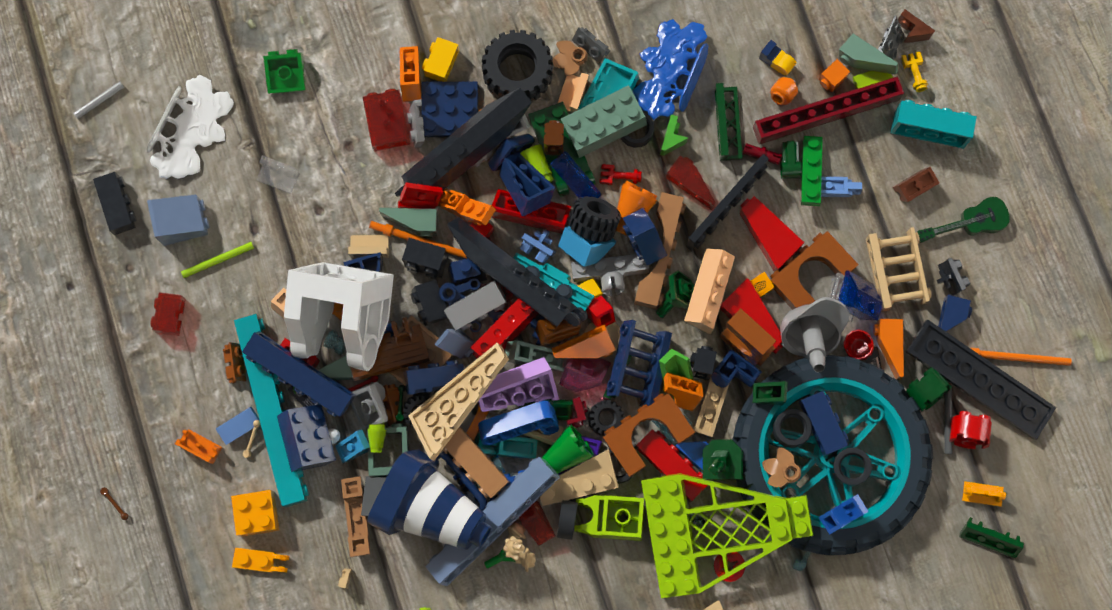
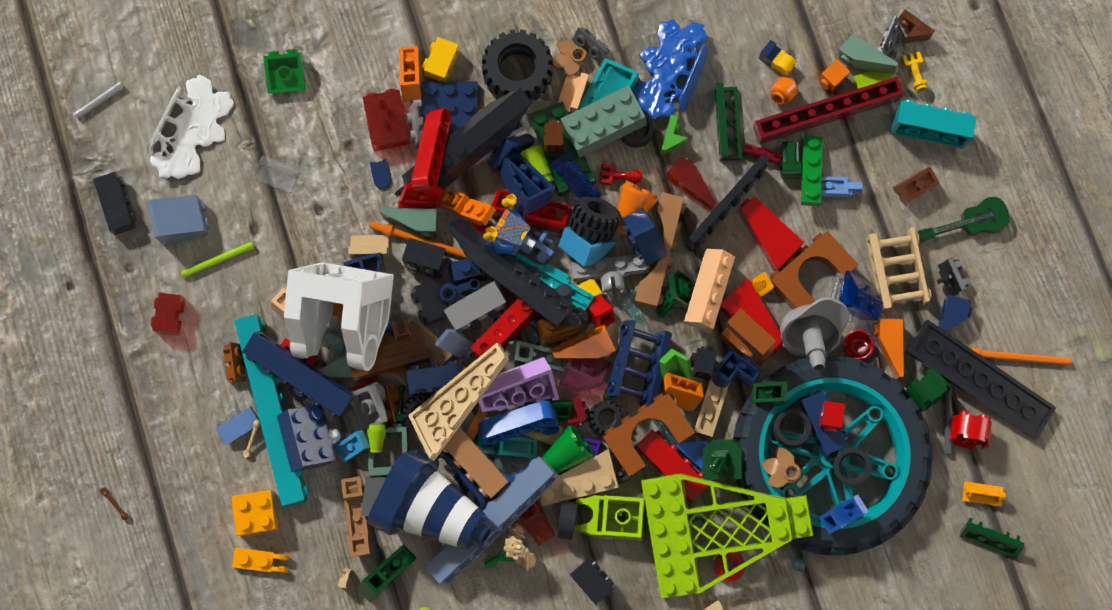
(199, 446): orange hinge -> none
(380, 174): none -> dark blue piece
(386, 573): none -> dark green slope
(431, 149): none -> red beam
(509, 231): none -> torso
(591, 581): none -> black brick
(628, 304): none -> clear light blue arm
(831, 416): none -> red brick

